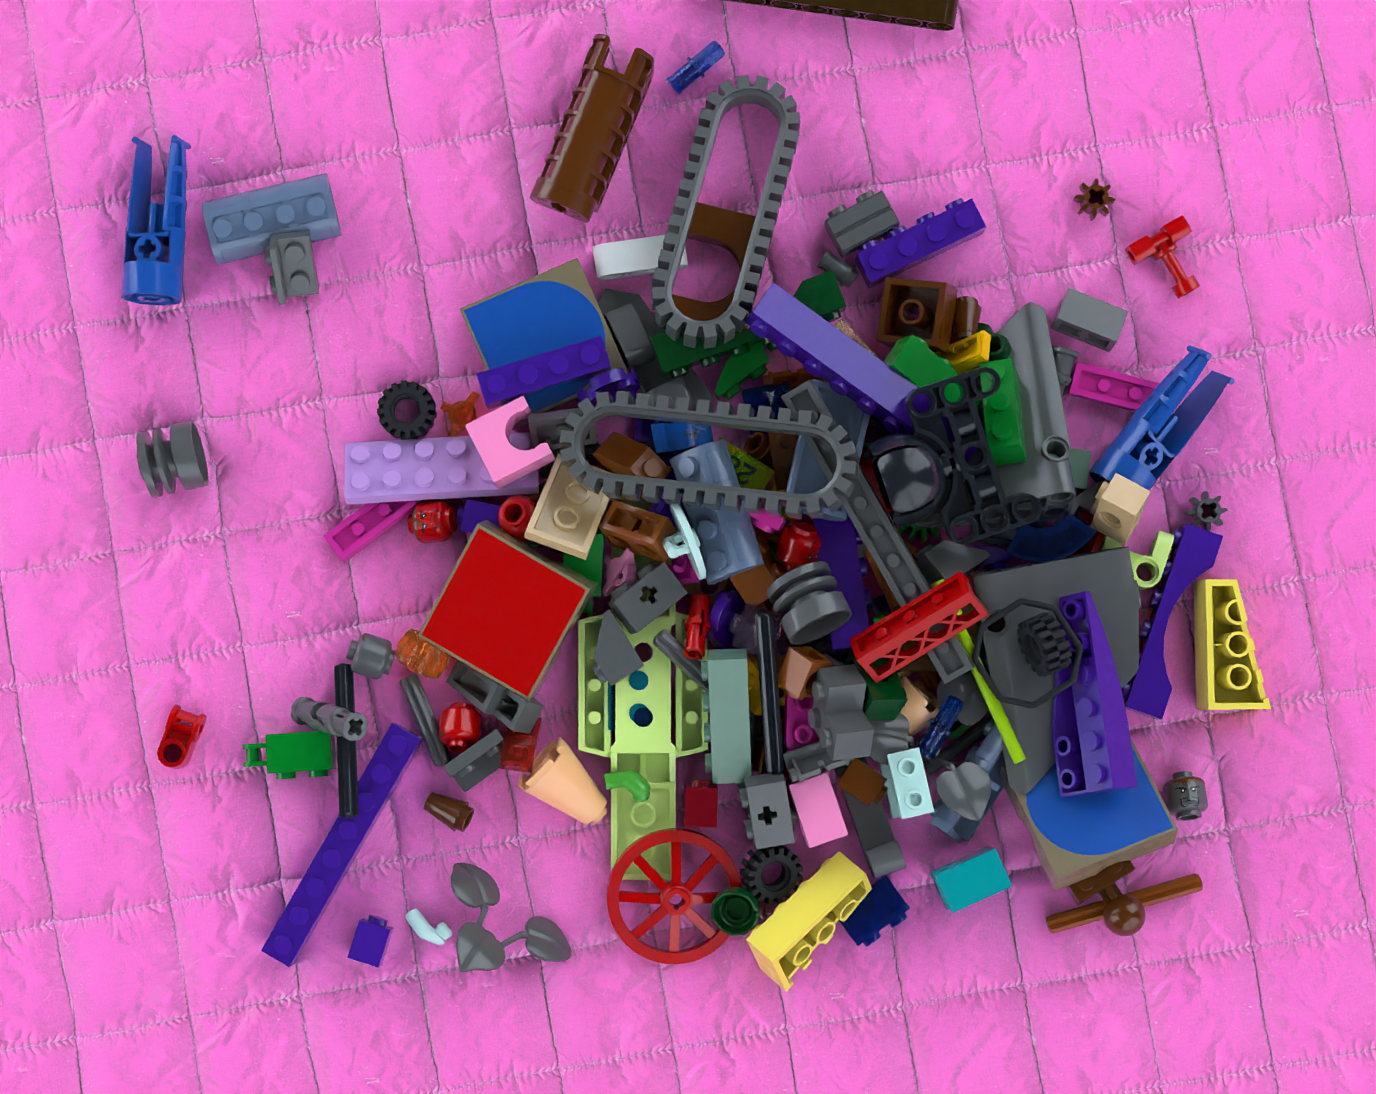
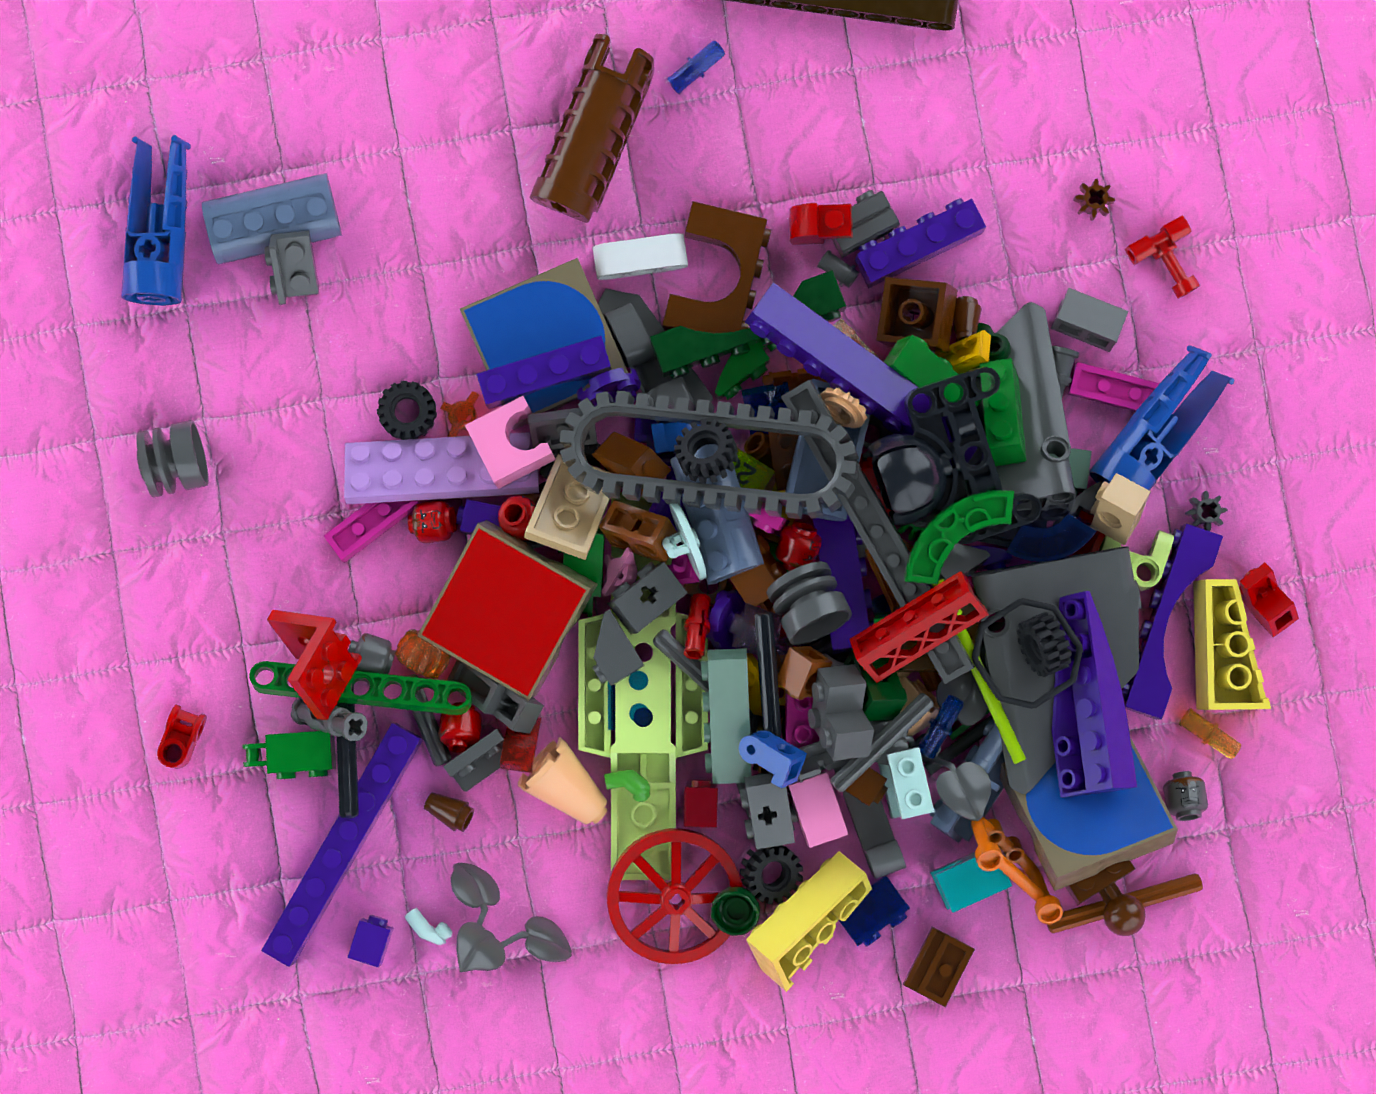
(318, 649): none -> red bracket
(375, 695): none -> green beam
(686, 202): dark grey piece -> none
(711, 466): none -> black tyre
(773, 755): none -> leg
(815, 222): none -> red brick
(844, 408): none -> light nougat gear
(883, 742): none -> dark grey axle
(938, 966): none -> reddish brown plate
(950, 527): none -> green tile
(989, 857): none -> orange bar
(1210, 734): none -> clear yellow axle
(1266, 600): none -> red brick

